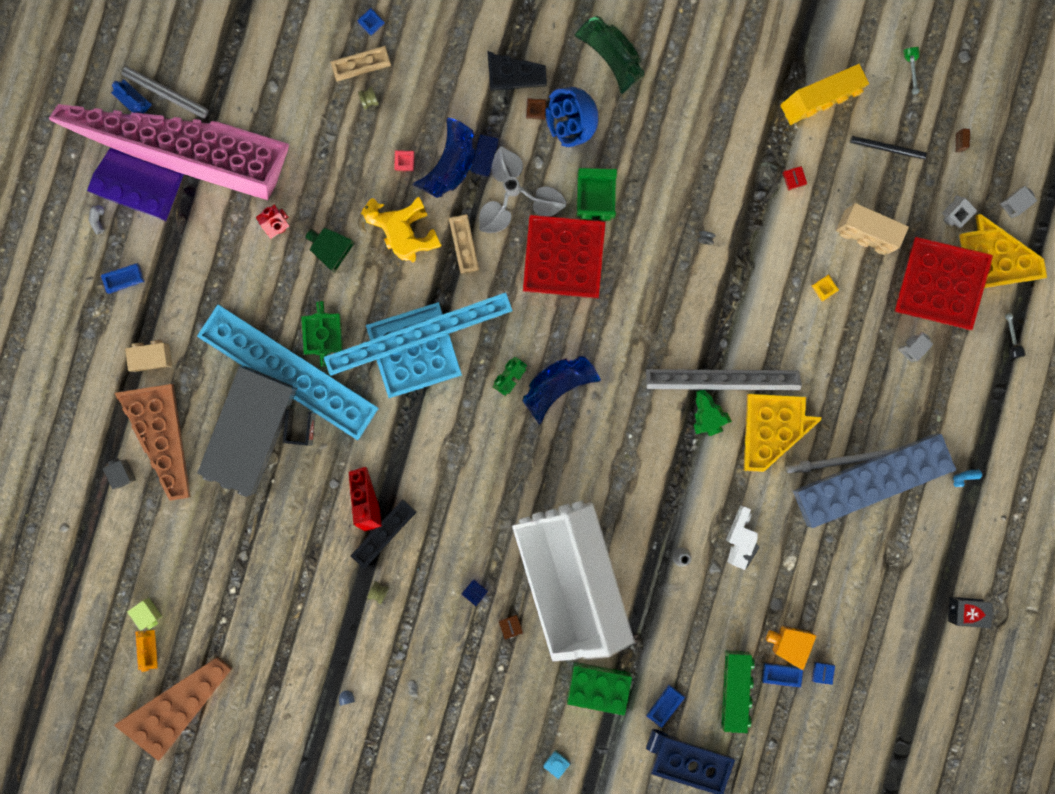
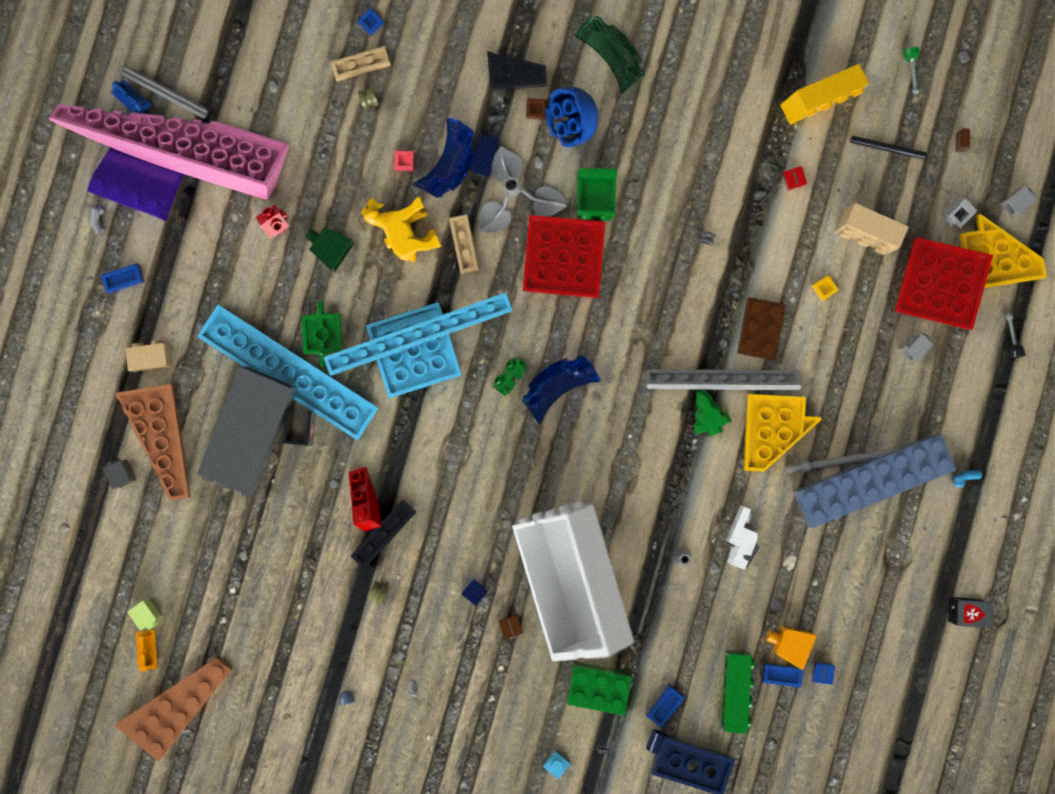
(761, 328): none -> reddish brown plate

